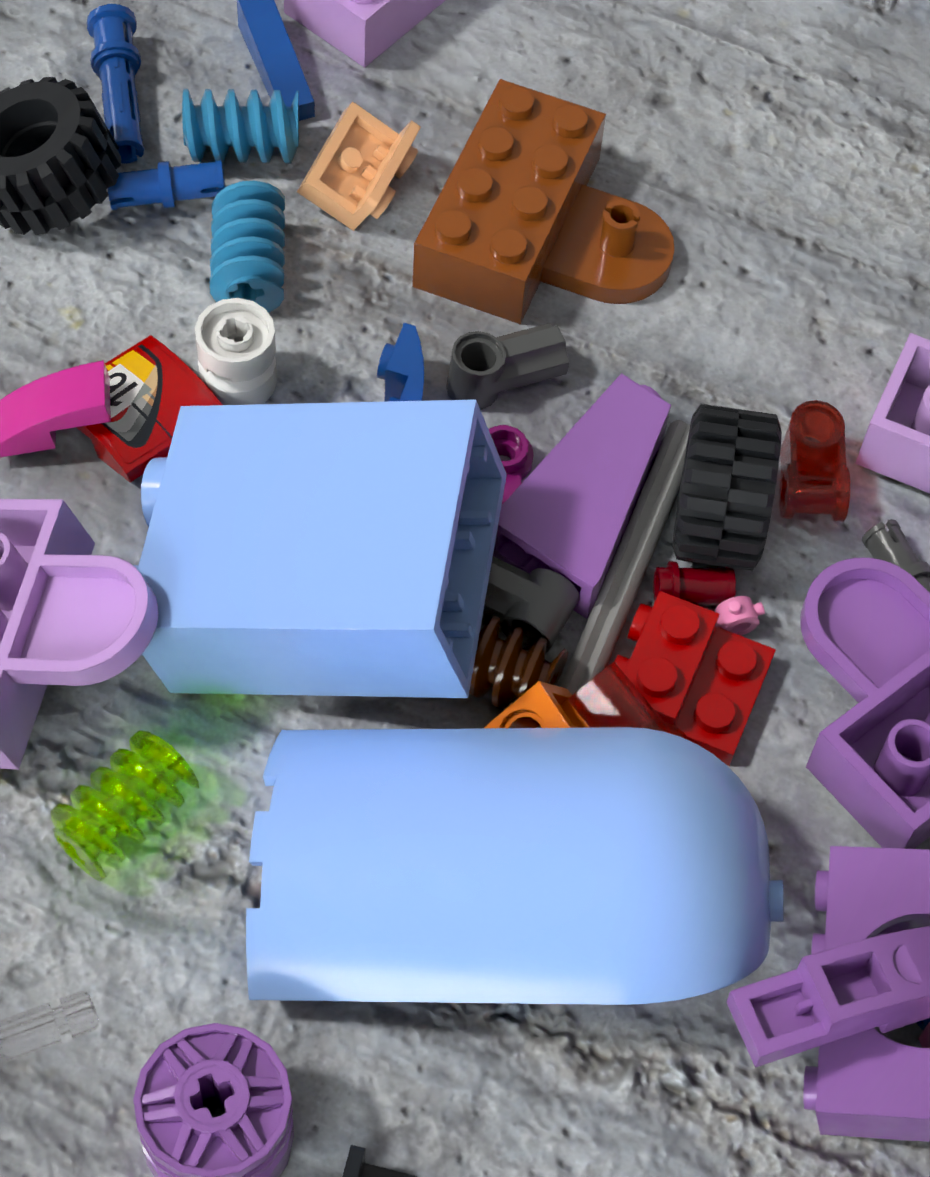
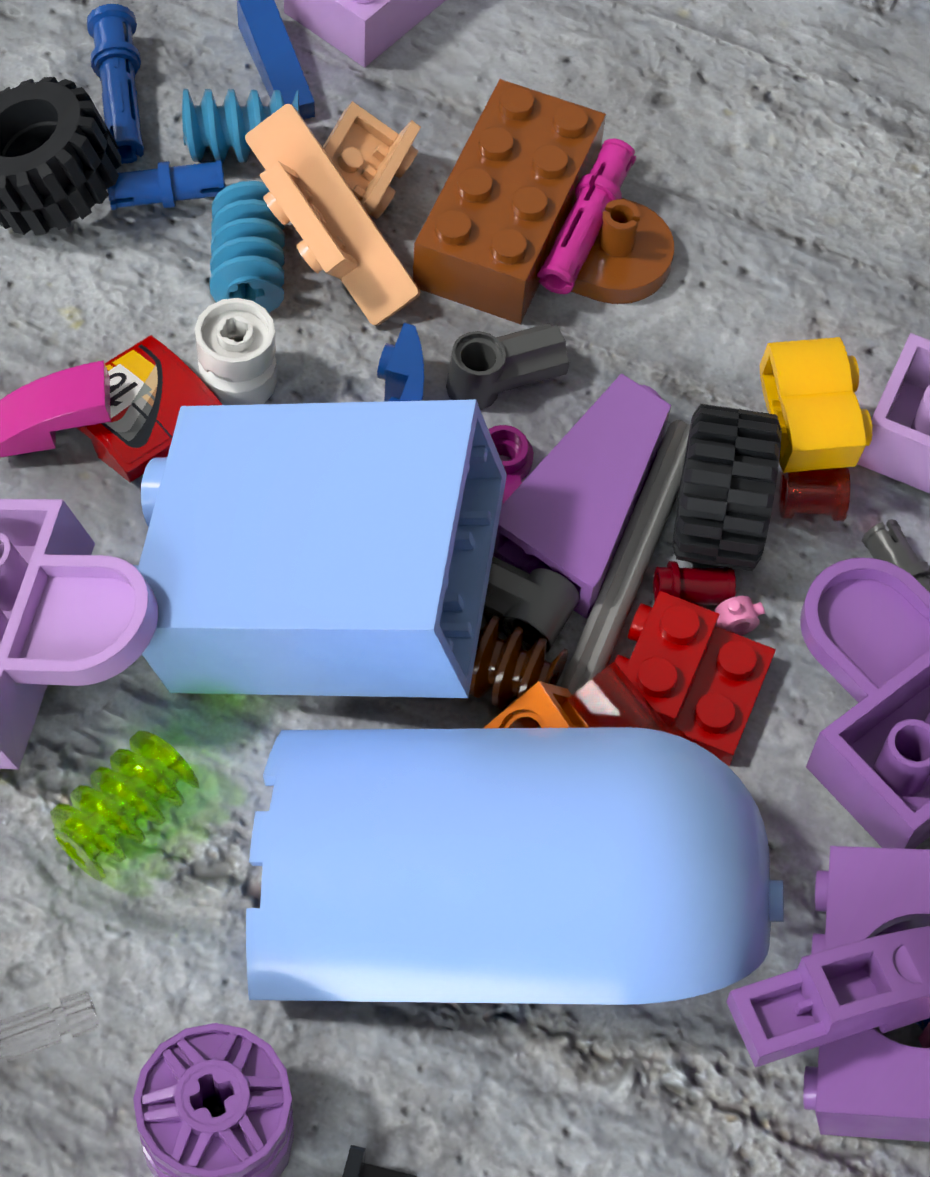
(328, 216): none -> light nougat bracket
(585, 217): none -> dark pink pin
(815, 401): none -> yellow brick

